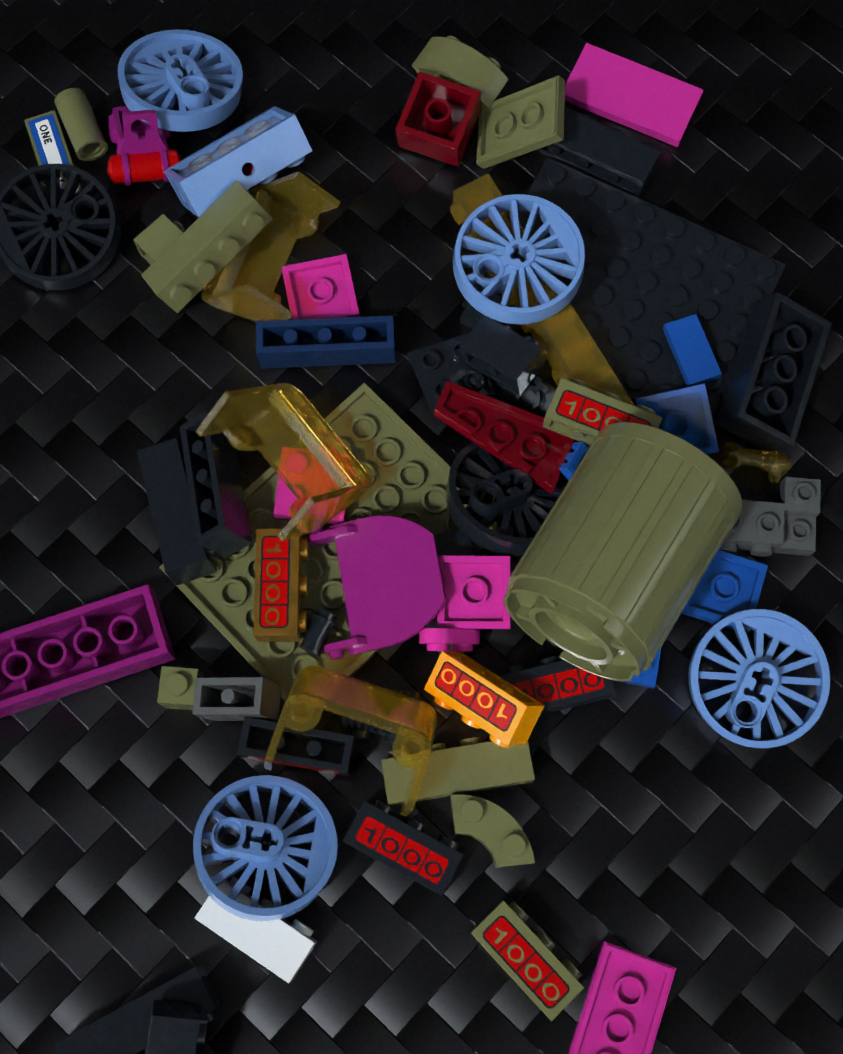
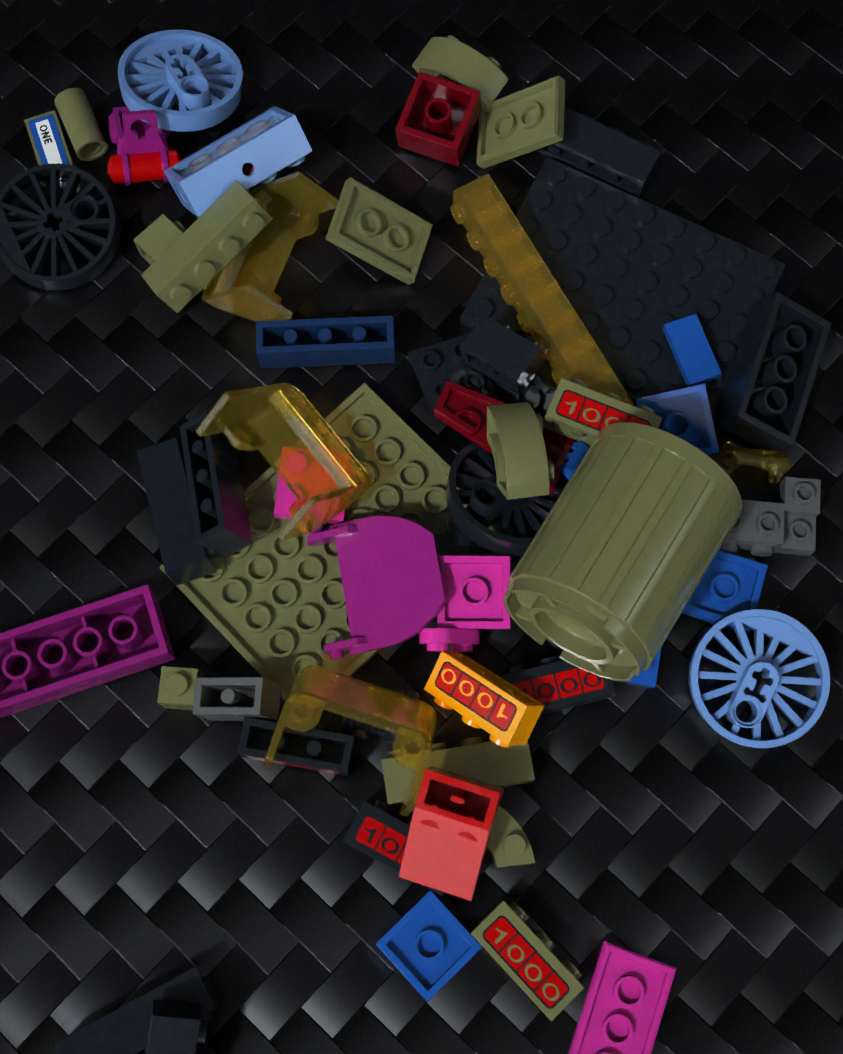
(273, 943): white brick -> none
(279, 587): brick -> none
(281, 852): medium blue piece -> none
(318, 632): black pin -> none
(320, 289): dark pink plate -> none
(379, 231): none -> olive tile
(428, 945): none -> blue plate
(450, 832): none -> slope
(519, 259): medium blue piece -> none
(519, 450): none -> olive brick
(632, 94): dark pink tile -> none

